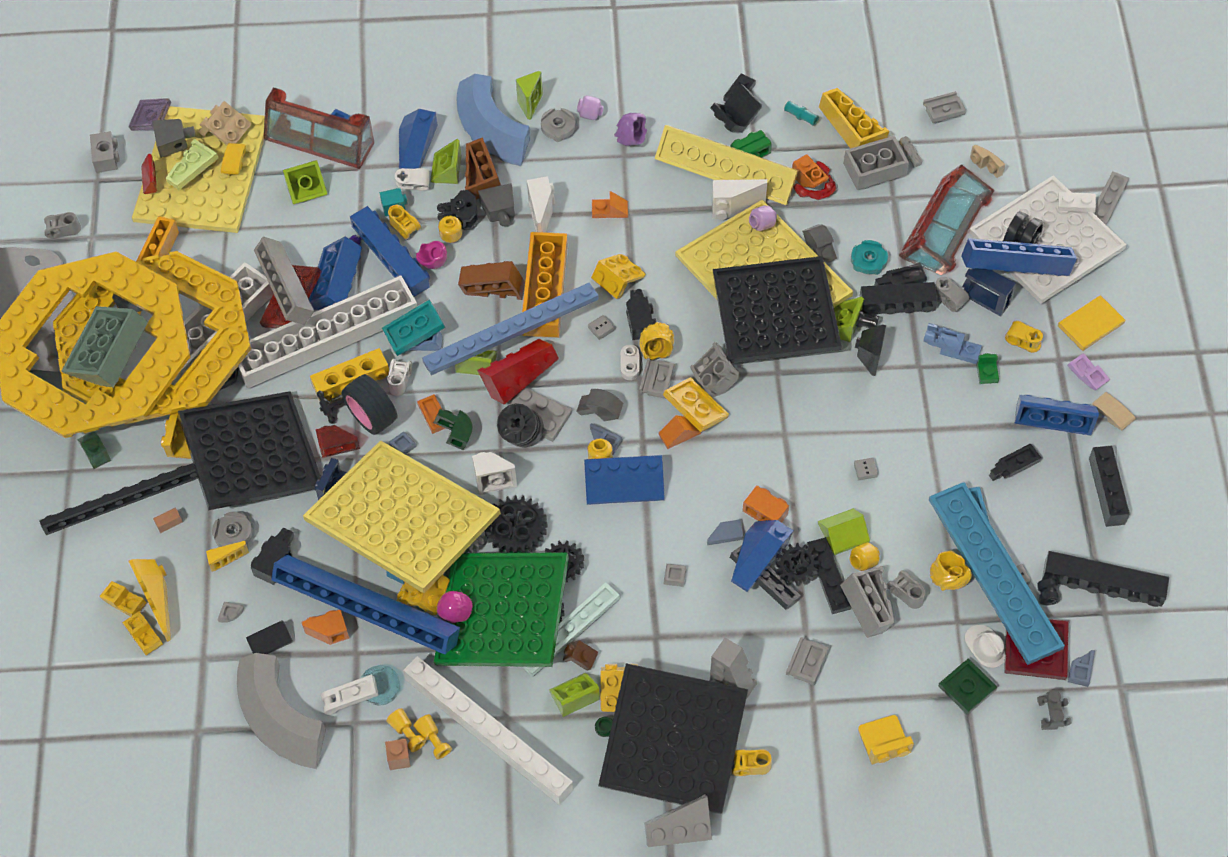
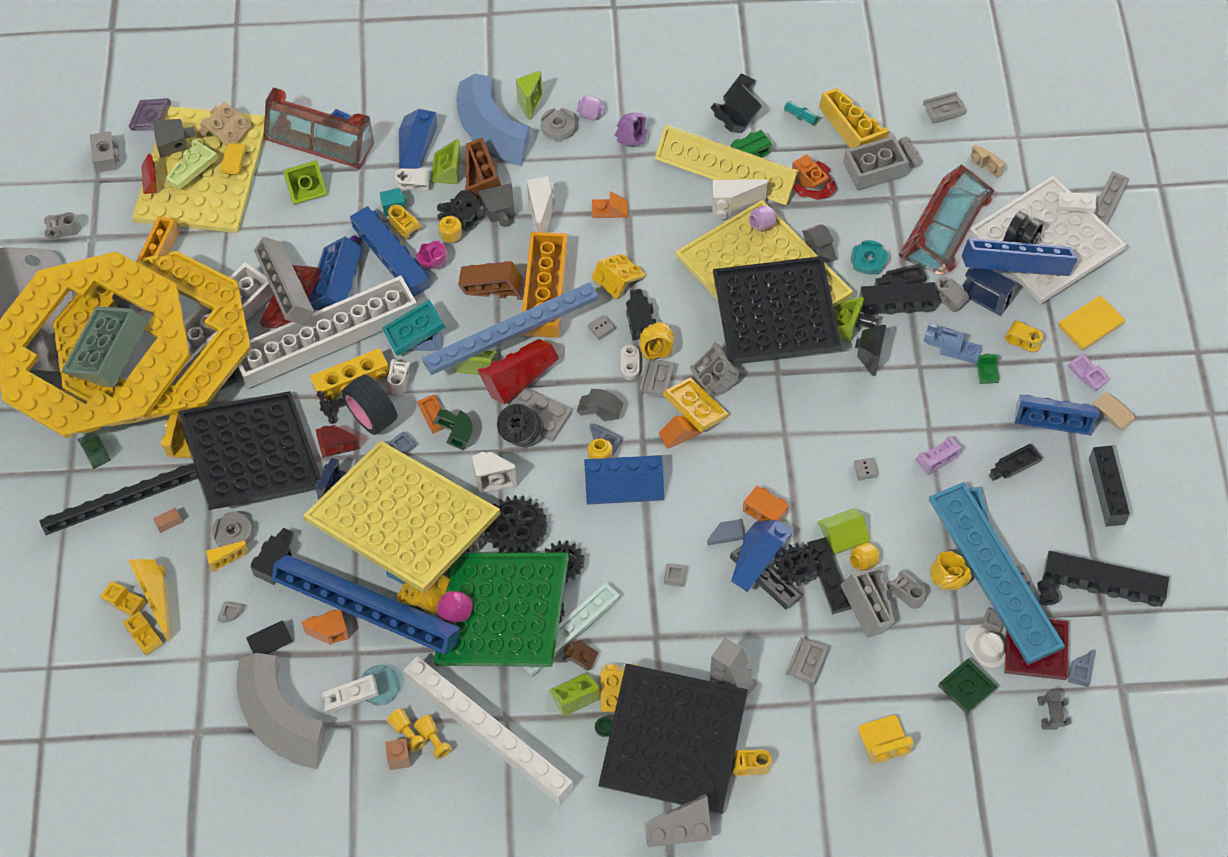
(939, 456): none -> lavender hinge
(992, 621): none -> light grey tile

